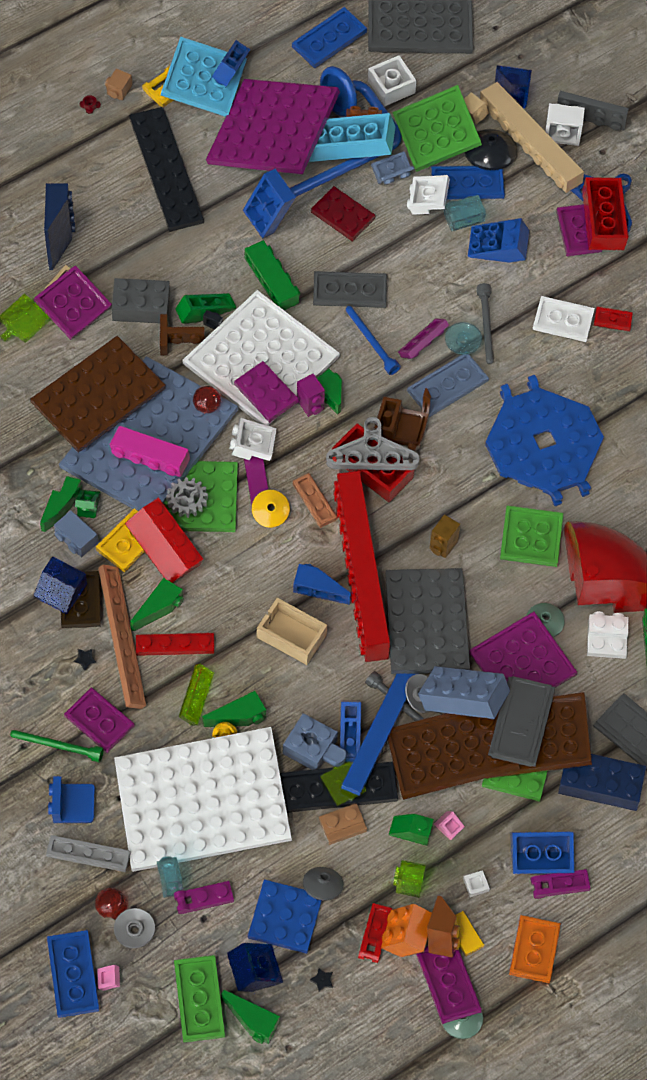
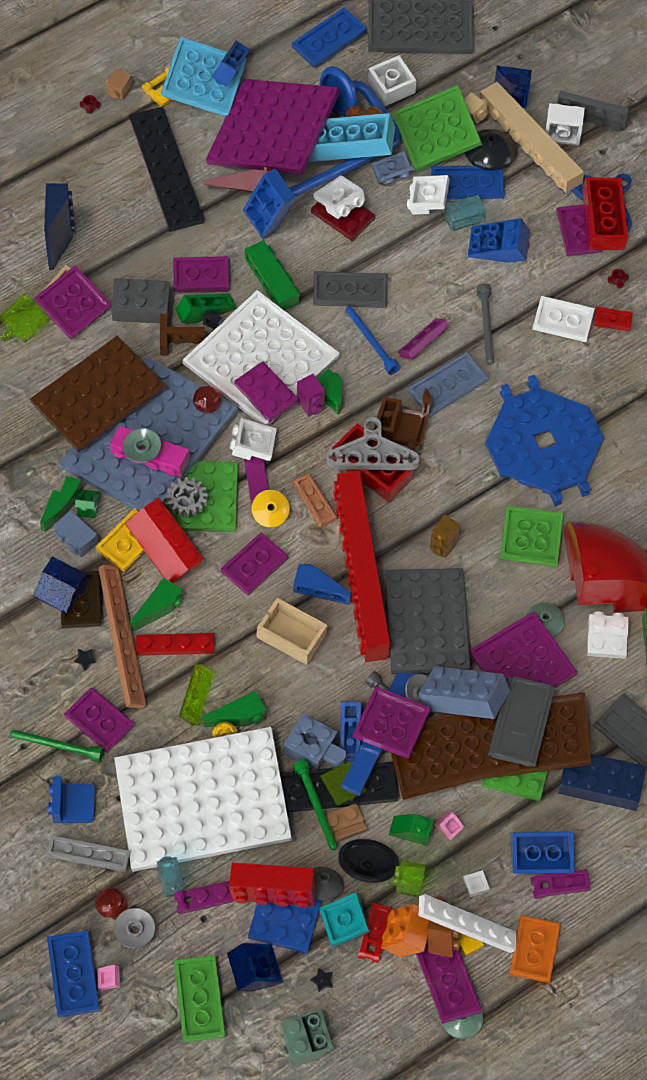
(141, 439): none -> sand green dish
(200, 274): none -> magenta plate
(243, 181): none -> wedge
(254, 563): none -> magenta tile
(256, 1020): green slope -> none
(272, 884): none -> red brick
(302, 769): none -> green piece
(306, 1037): none -> sand green slope
(340, 197): none -> white plate
(344, 919): none -> teal plate
(368, 860): none -> black dish
(391, 722): none -> magenta plate
(463, 332): clear light blue dish -> none
(467, 923): none -> white plate
(618, 273): none -> dark red plate

